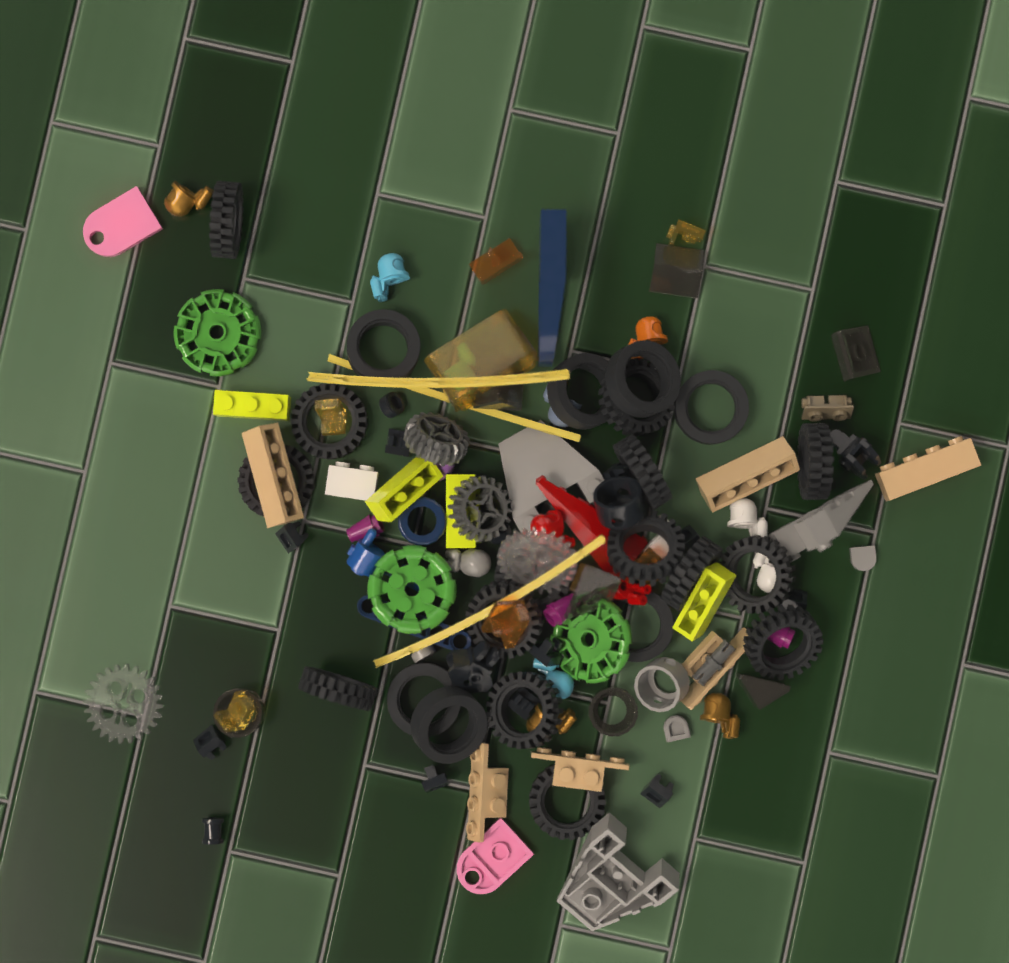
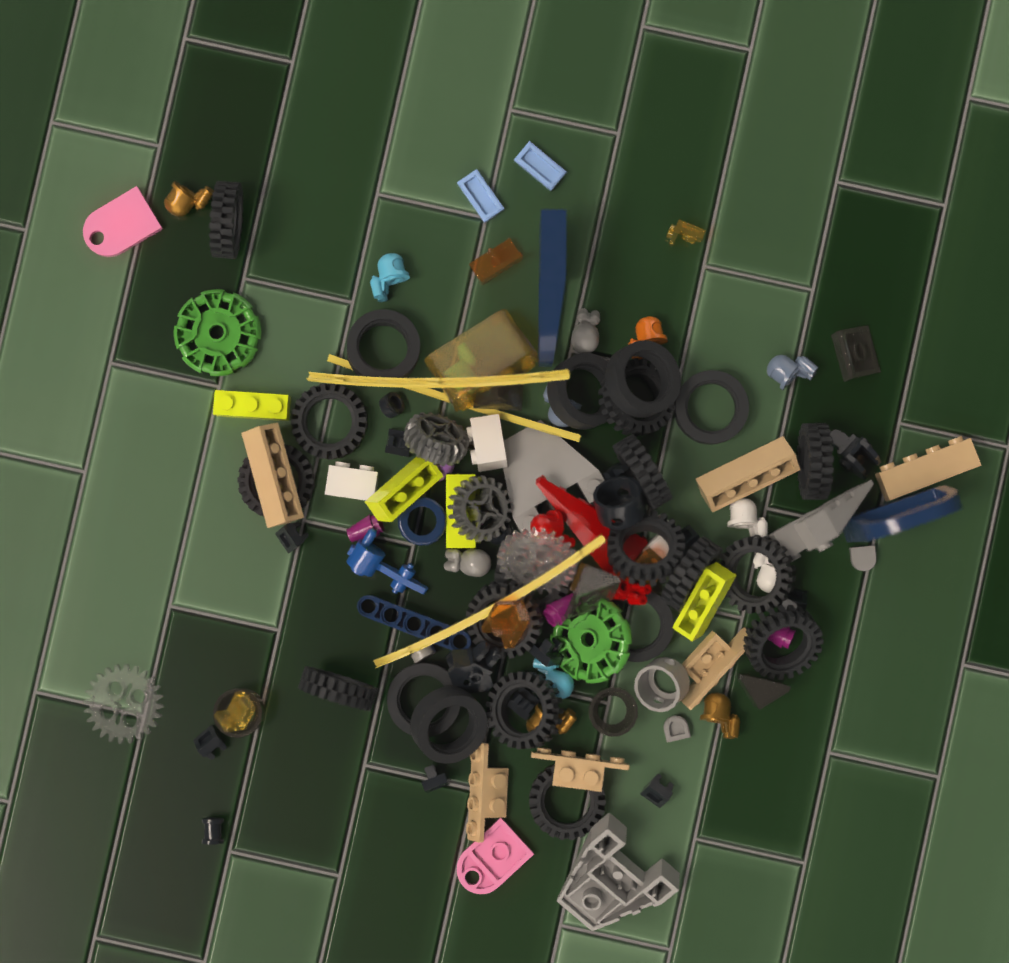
(332, 416): clear yellow bracket -> none
(411, 574): bright green plate -> none
(480, 196): none -> light blue tile
(488, 443): none -> white brick
(540, 166): none -> light blue tile
(585, 335): none -> light grey piece
(677, 270): clear smoke slope -> none
(713, 662): dark grey pin -> none
(785, 370): none -> sand blue piece
(837, 409): dark tan hinge -> none
(902, 514): none -> dark blue window

